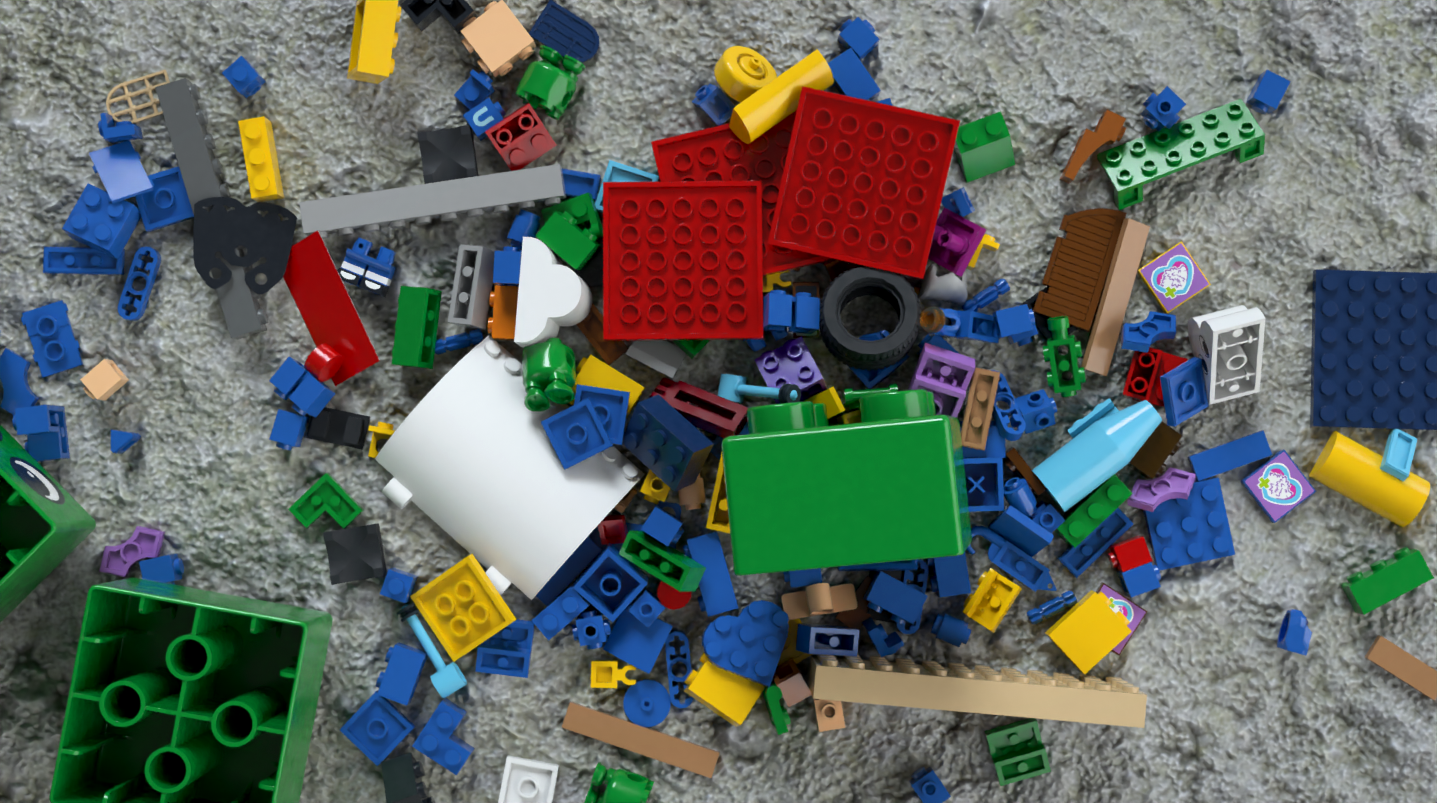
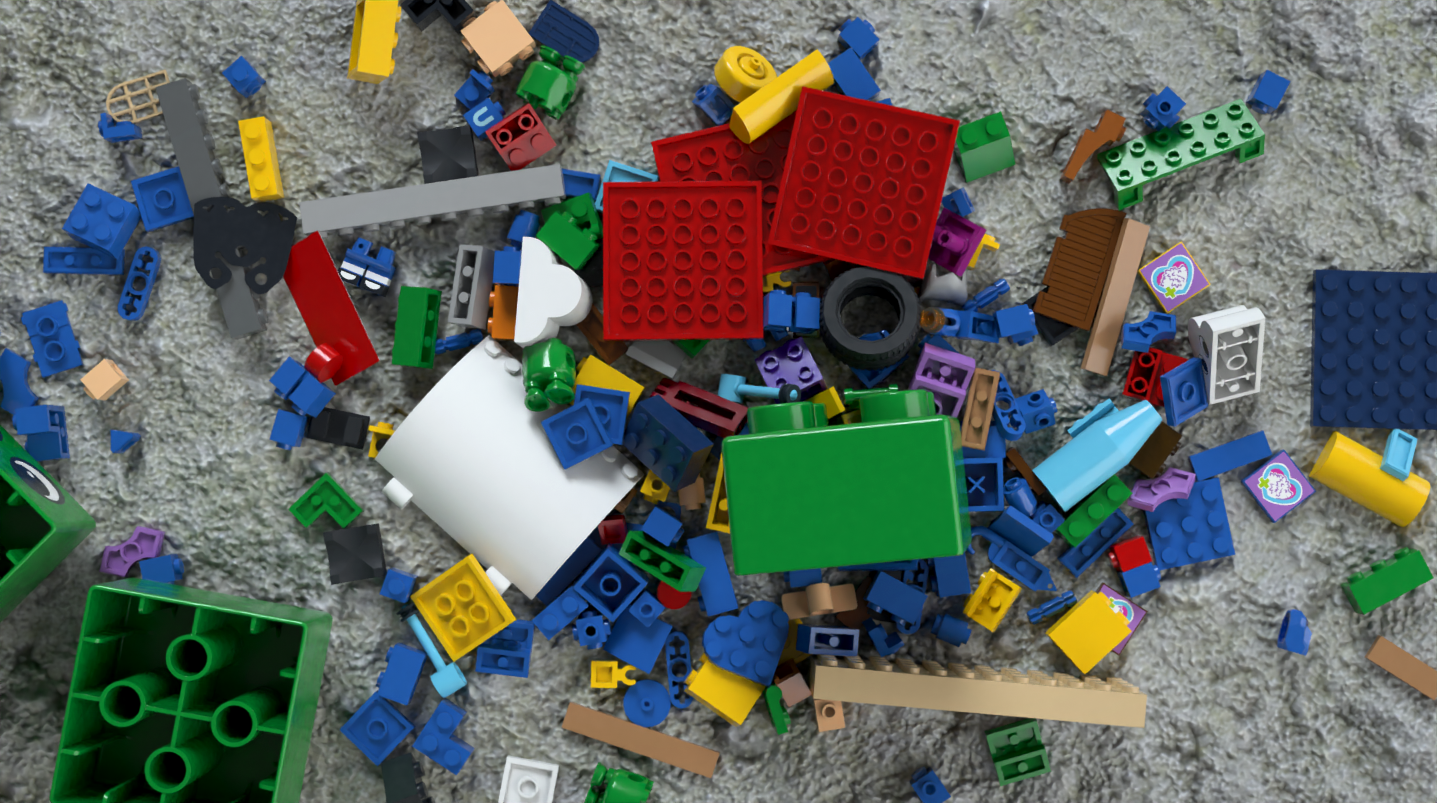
(121, 171): piece -> none
(1063, 362): green brick -> none

